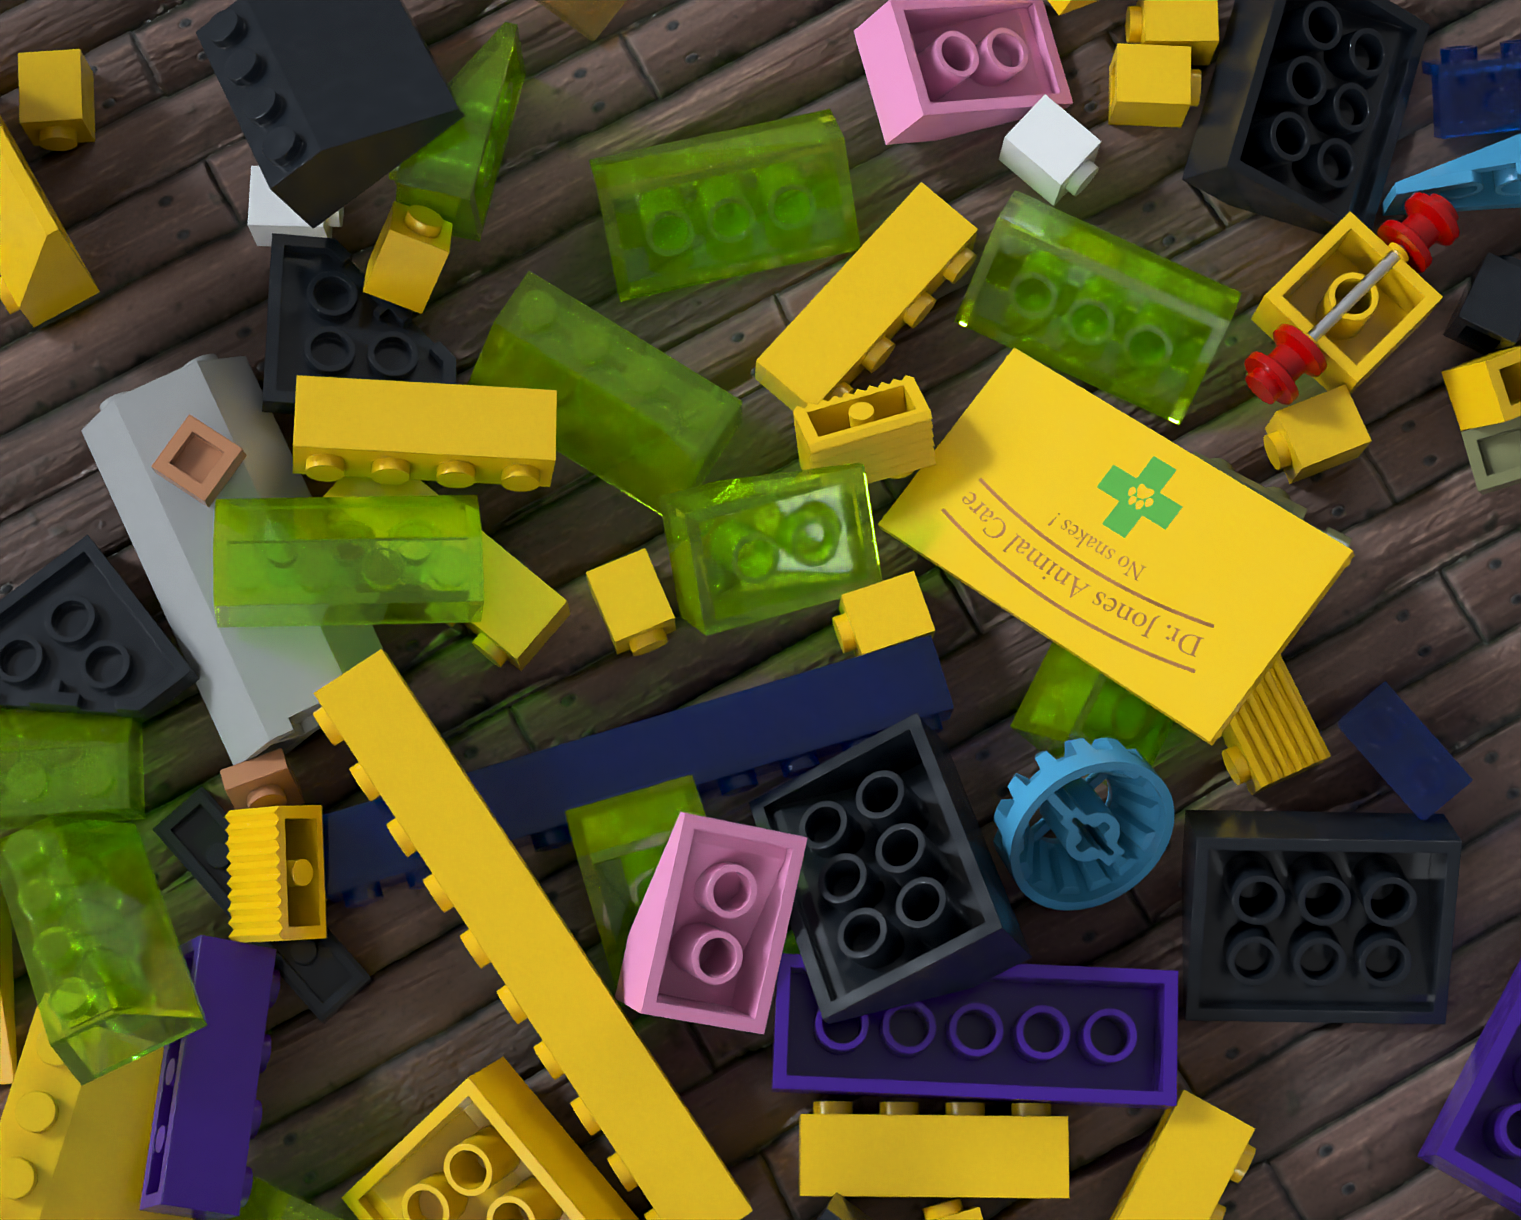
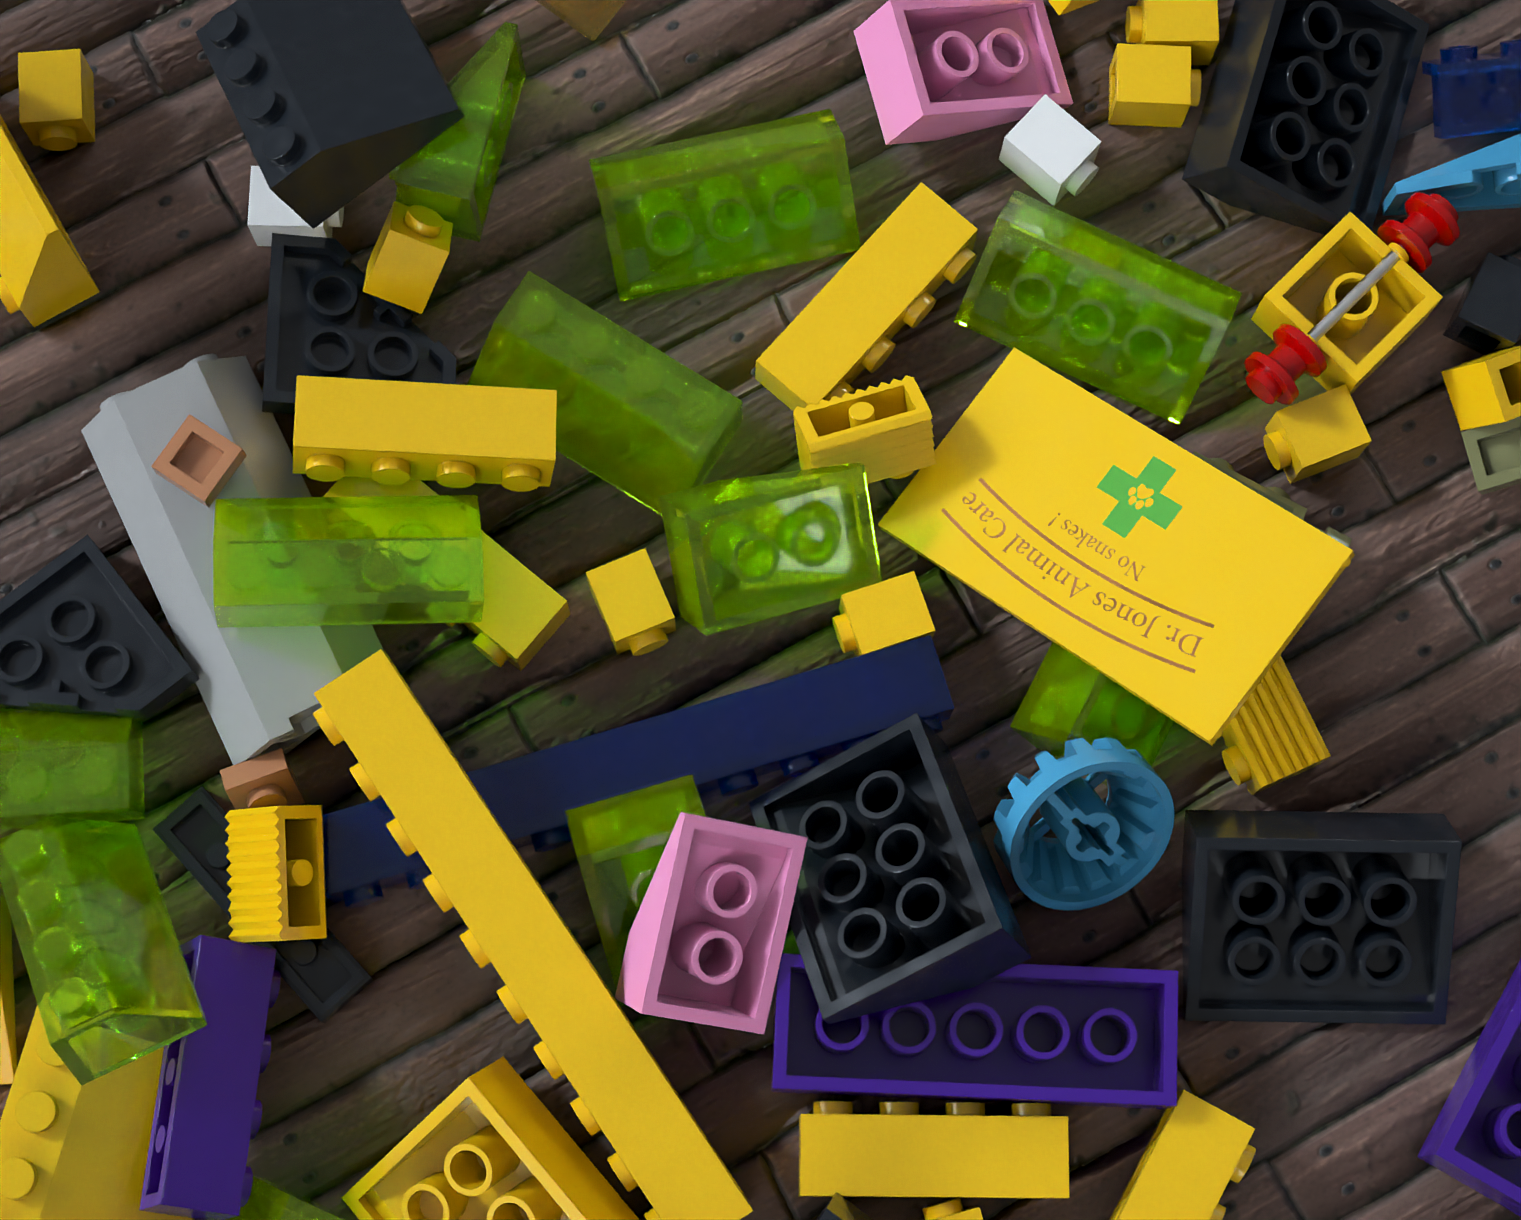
(1404, 751): clear blue bracket -> none

